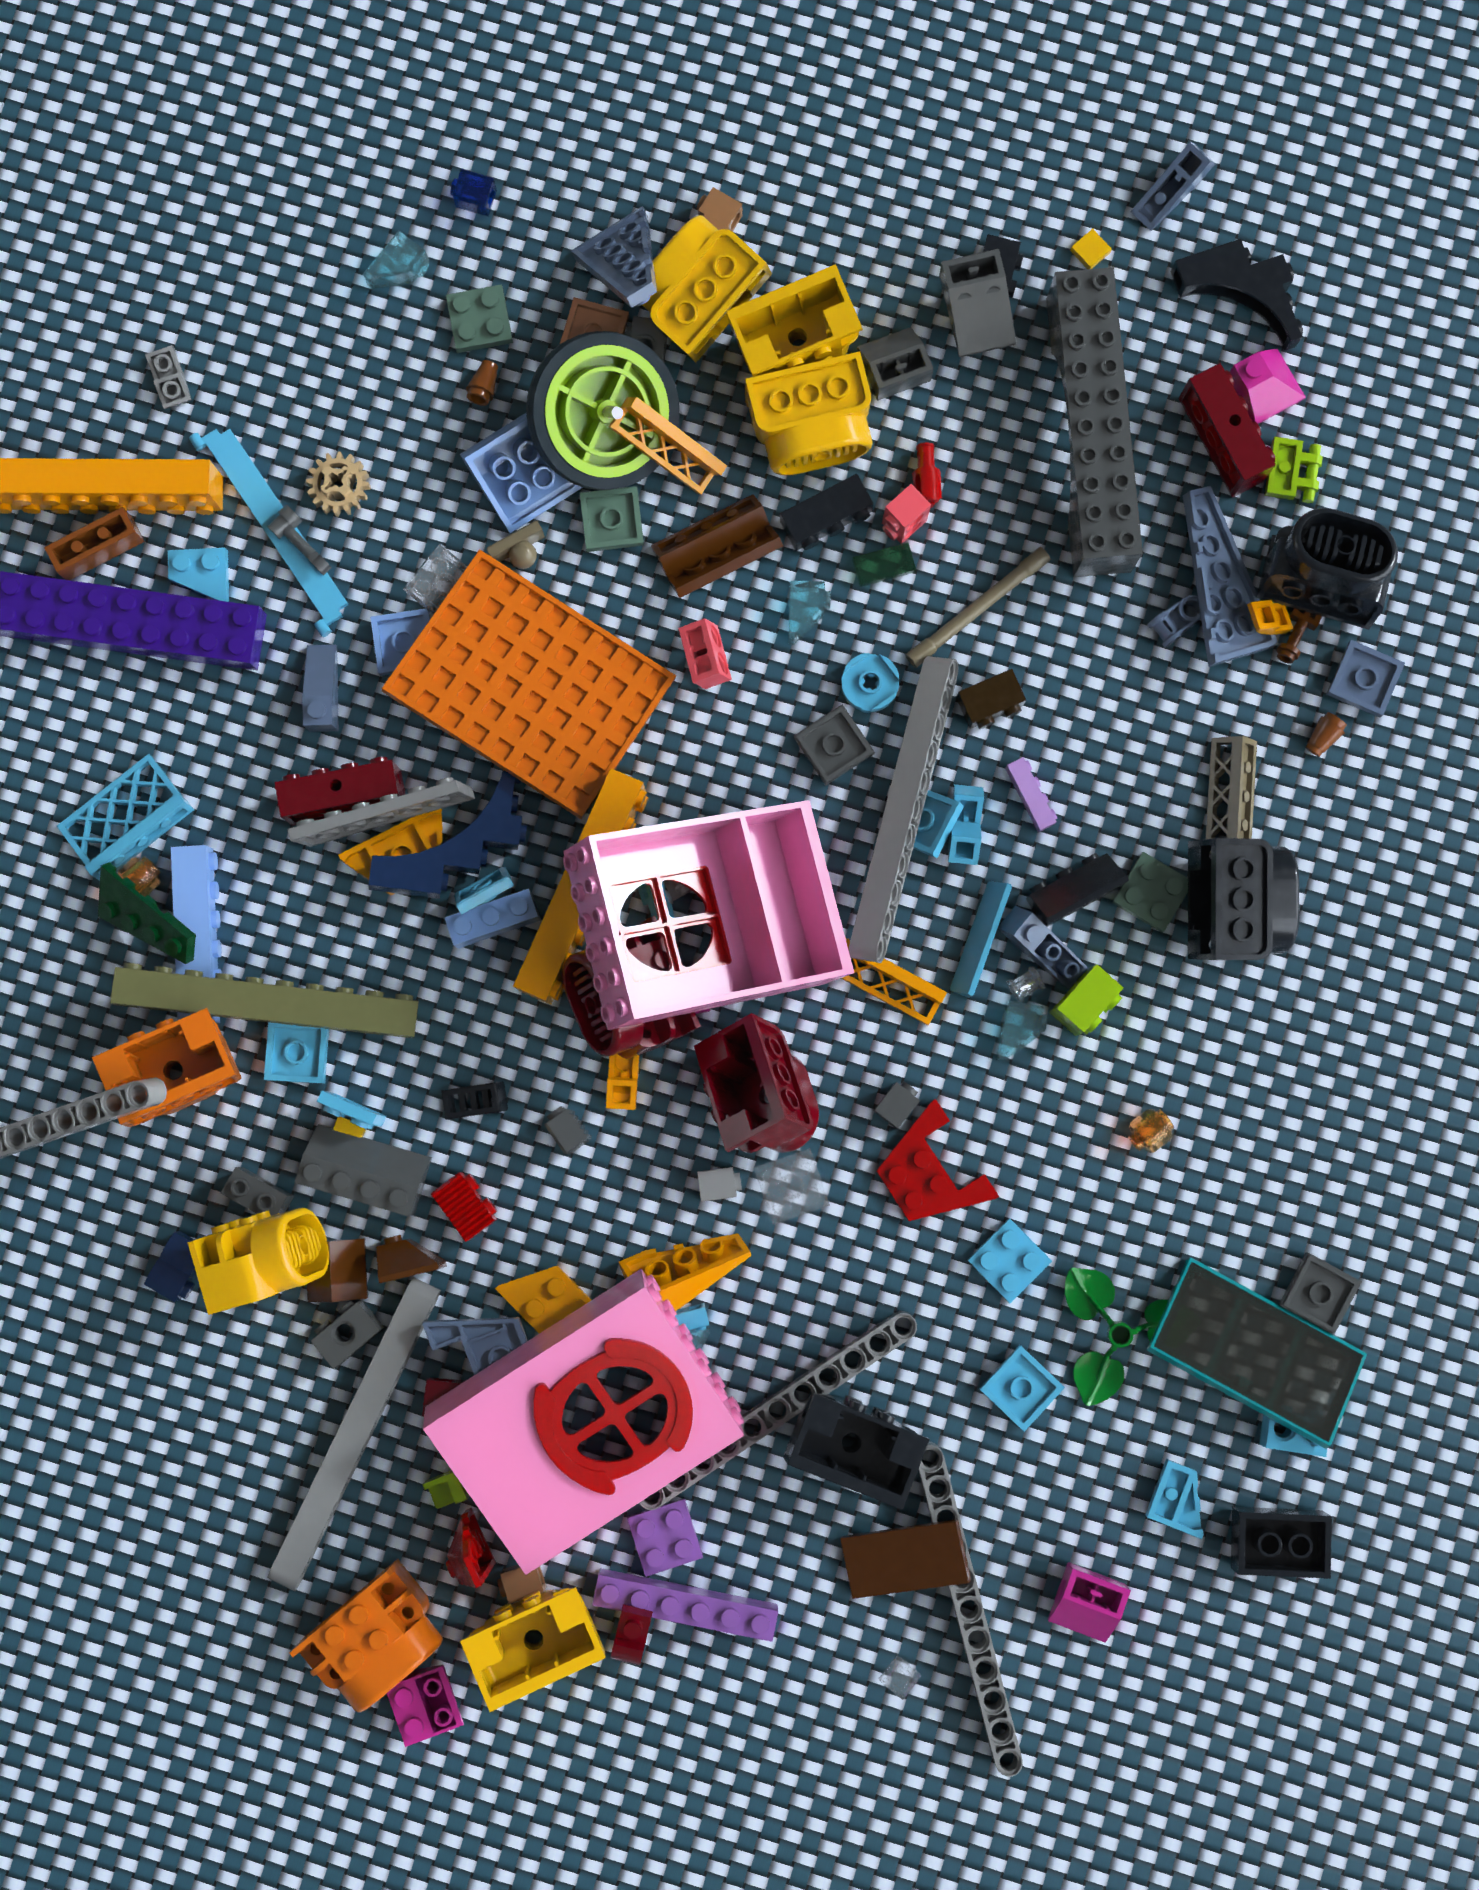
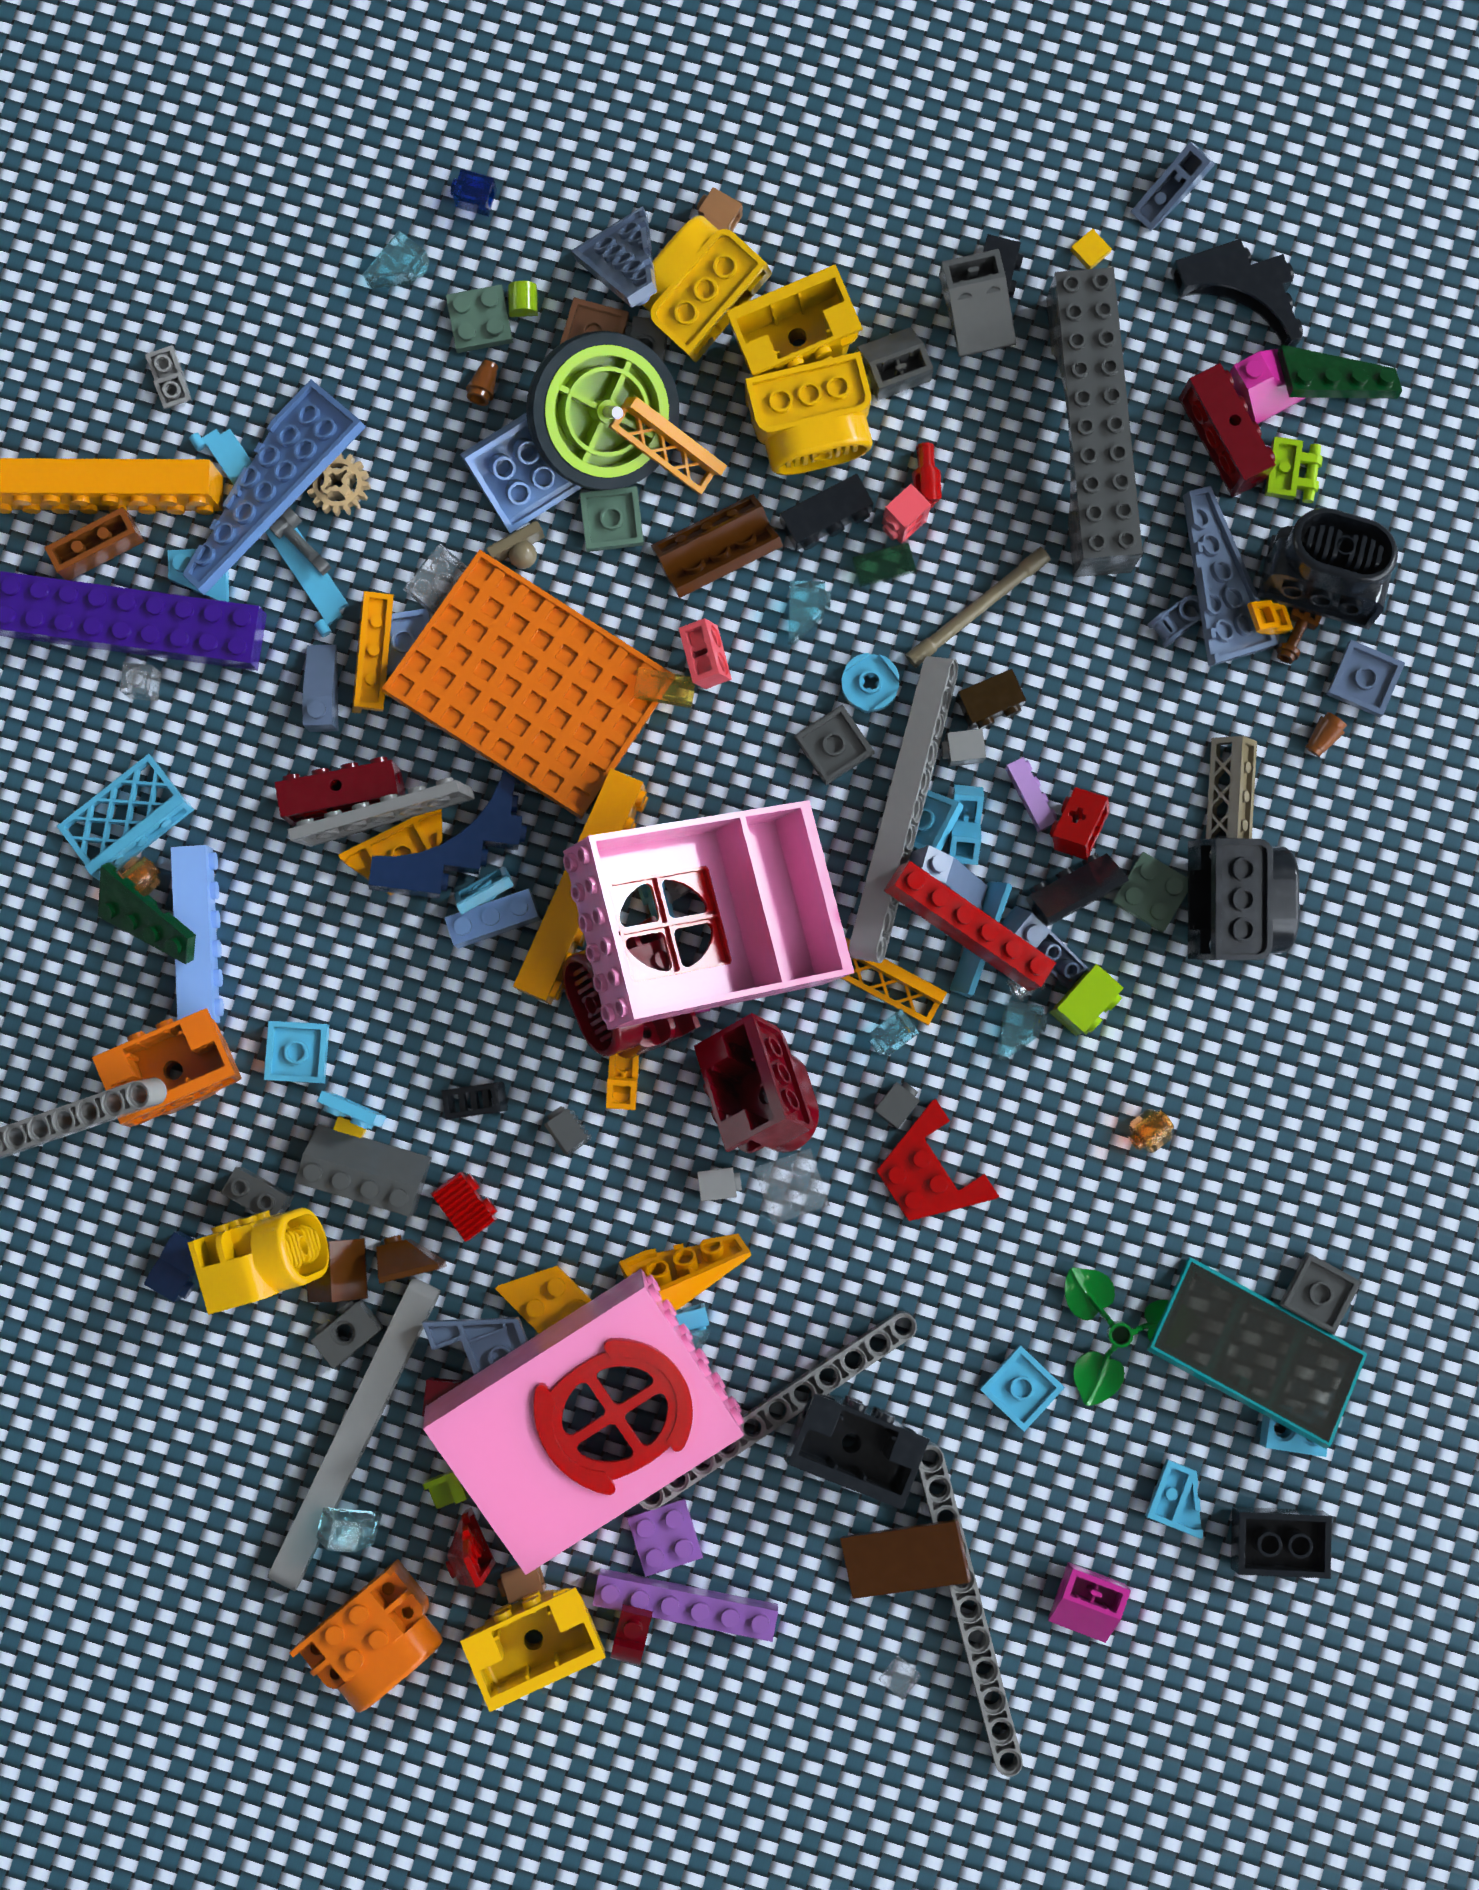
(140, 681): none -> clear brick
(264, 1002): olive brick -> none
(296, 451): none -> medium blue wing
(348, 1529): none -> clear light blue slope
(372, 651): none -> light orange fence
(424, 1705): dark pink slope -> none
(522, 299): none -> lime brick
(664, 687): none -> clear yellow tile
(892, 1034): none -> clear light blue slope
(951, 873): none -> sand blue slope
(964, 747): none -> light grey brick
(969, 926): none -> red brick
(1009, 1260): medium azure plate -> none
(1080, 823): none -> red brick
(1330, 376): none -> dark green wing

